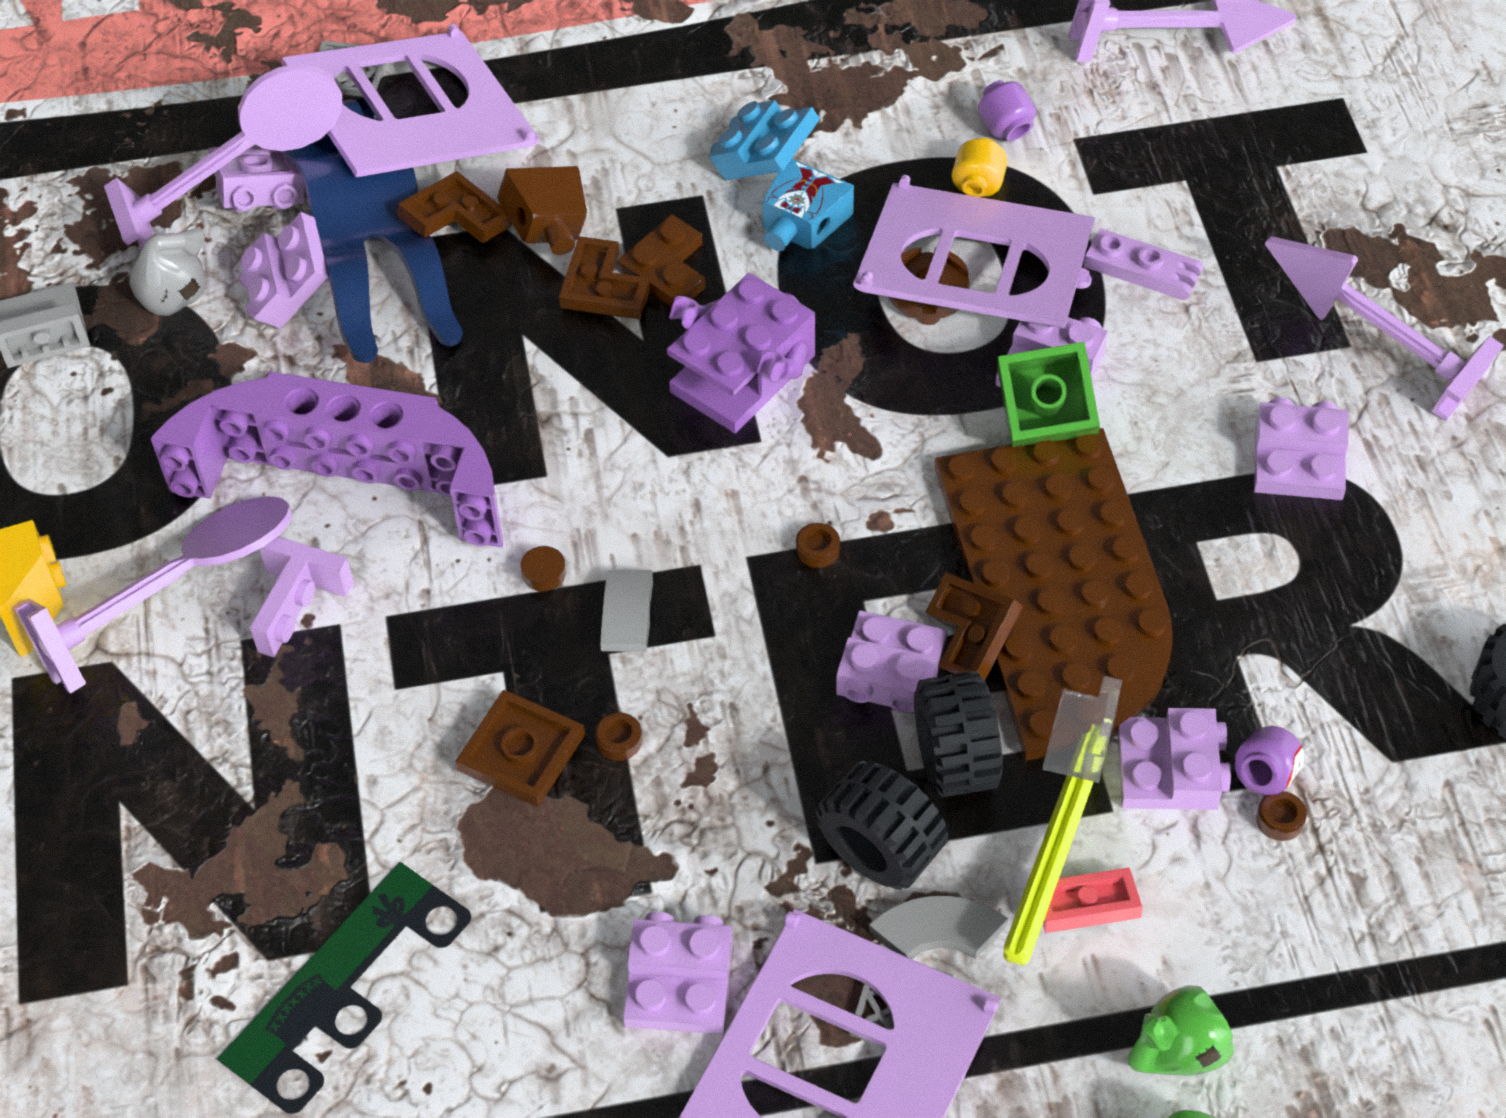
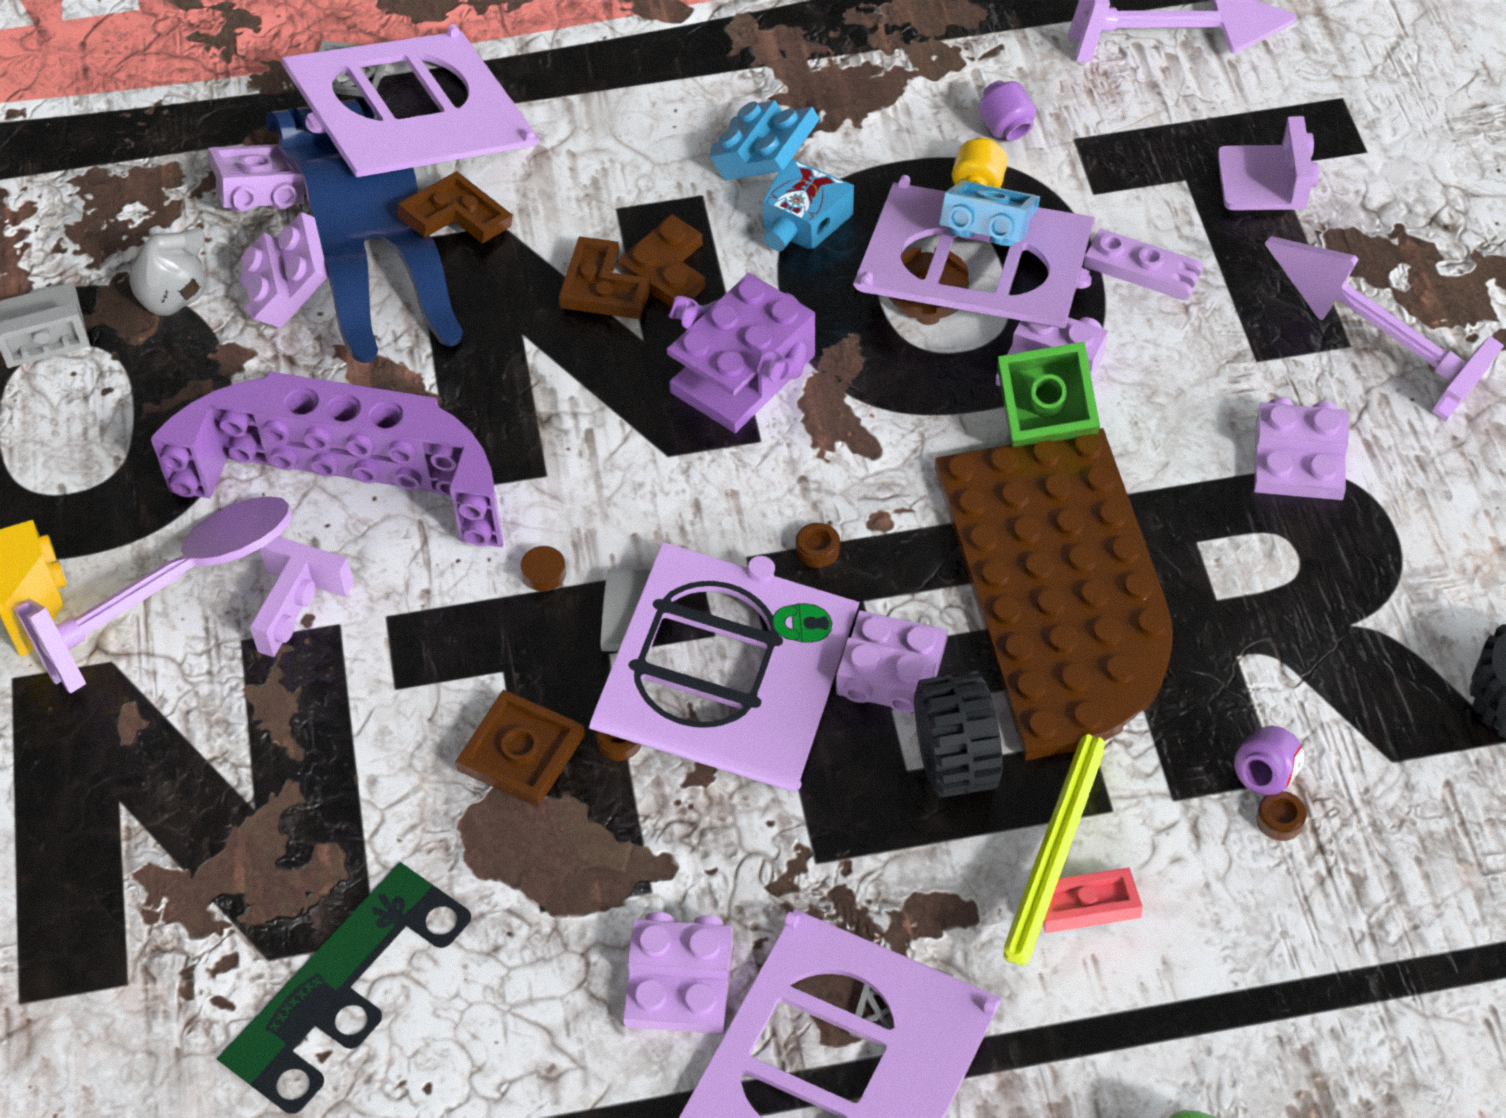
(276, 112): lavender piece -> none
(545, 205): reddish brown torso -> none
(782, 711): none -> lavender door
(882, 825): black tyre -> none
(938, 923): light grey tile -> none
(982, 623): reddish brown plate -> none
(988, 211): none -> dark azure plate
(1083, 732): clear panel -> none
(1173, 760): lavender plate -> none
(1183, 1036): bright green piece -> none
(1270, 174): none -> lavender bracket

